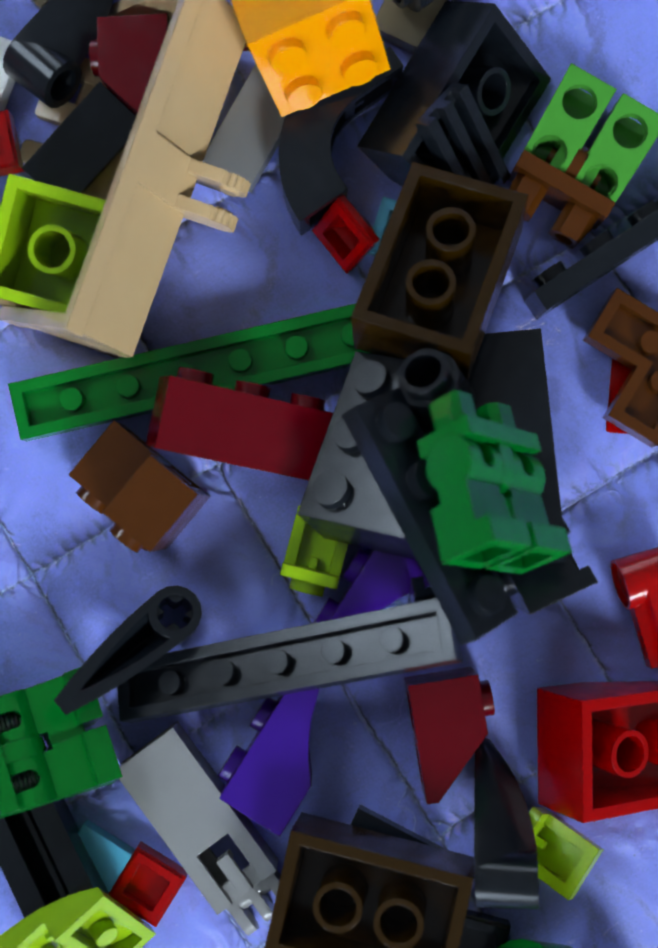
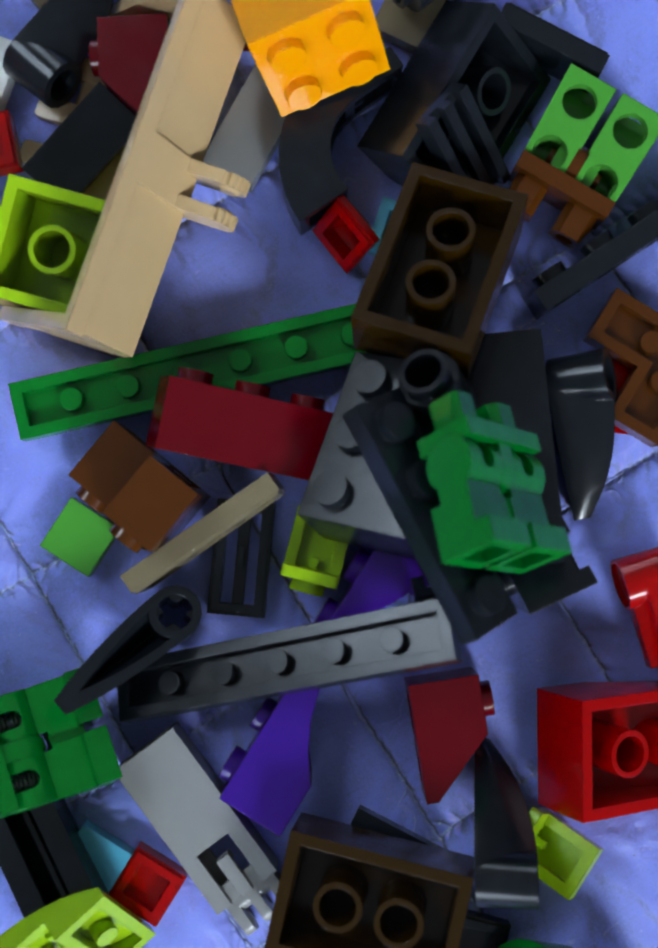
(80, 537): none -> bright green tile
(203, 534): none -> dark tan tile
(237, 606): none -> black tile
(554, 46): none -> black tile
(583, 419): none -> black piece

